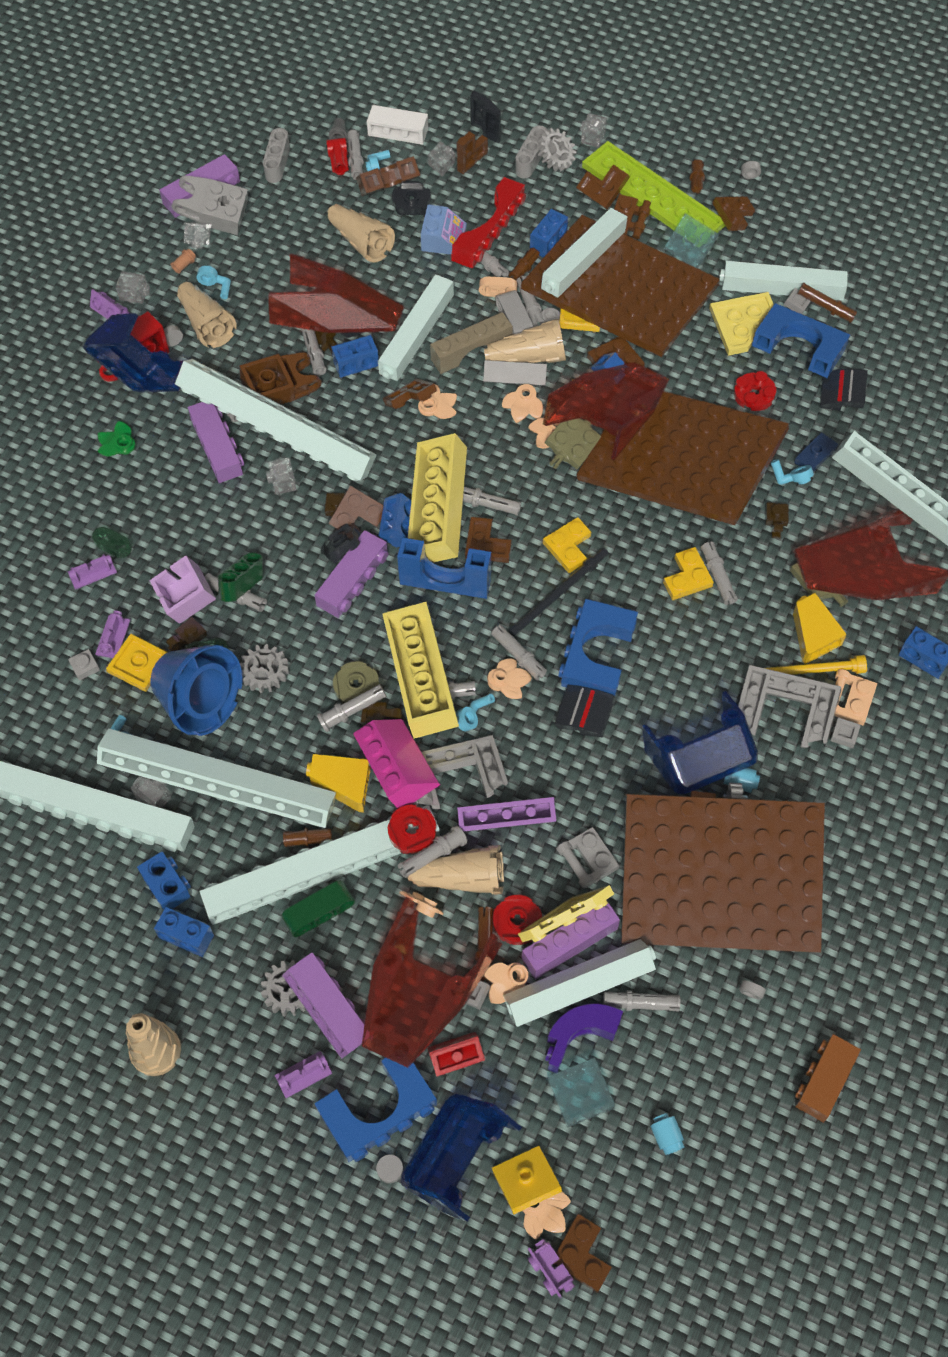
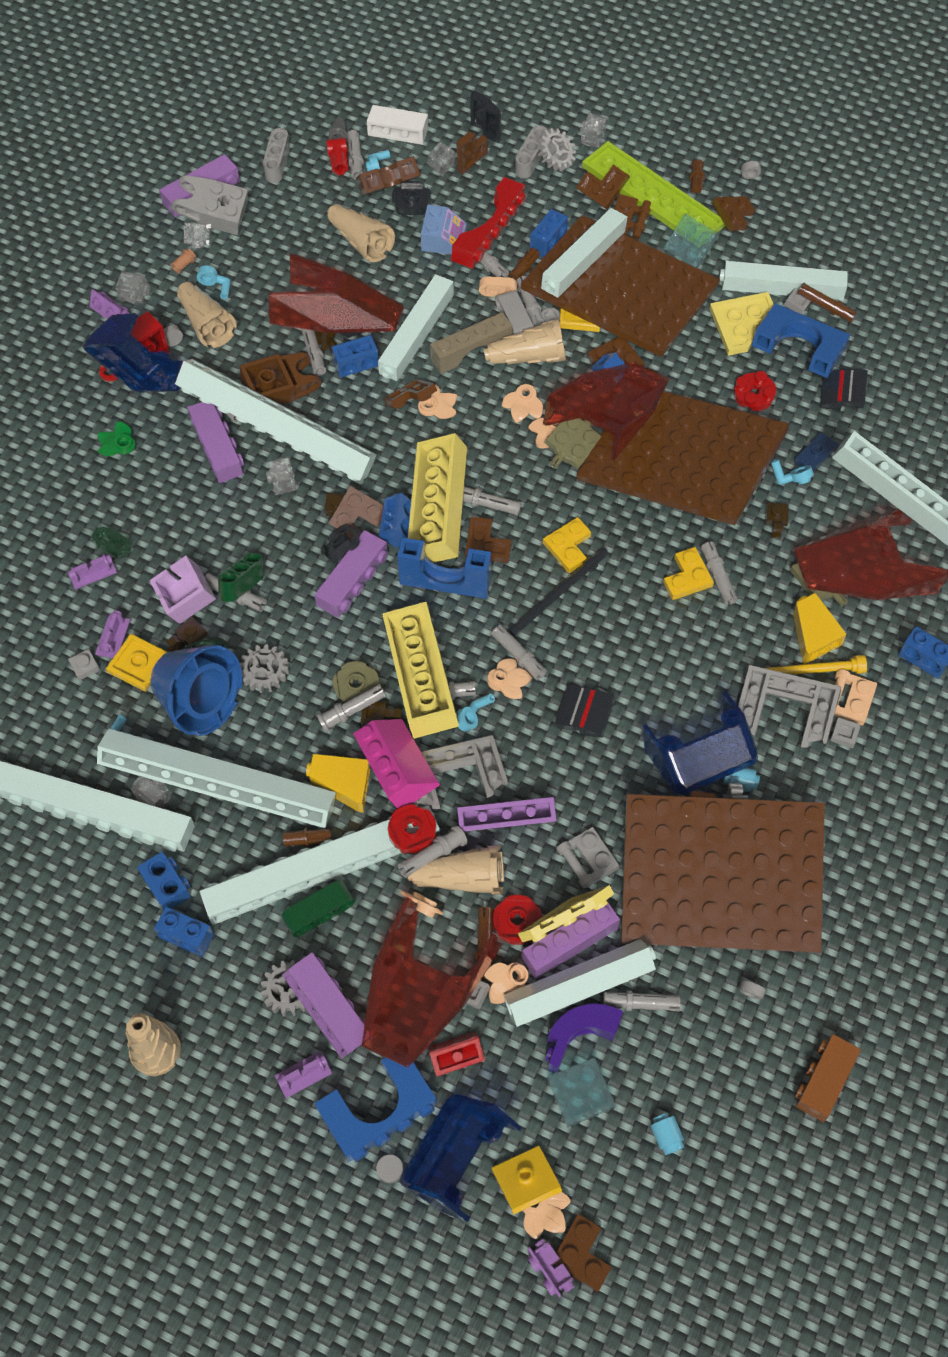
(515, 373): light grey tile -> none
(596, 620): blue arch -> none

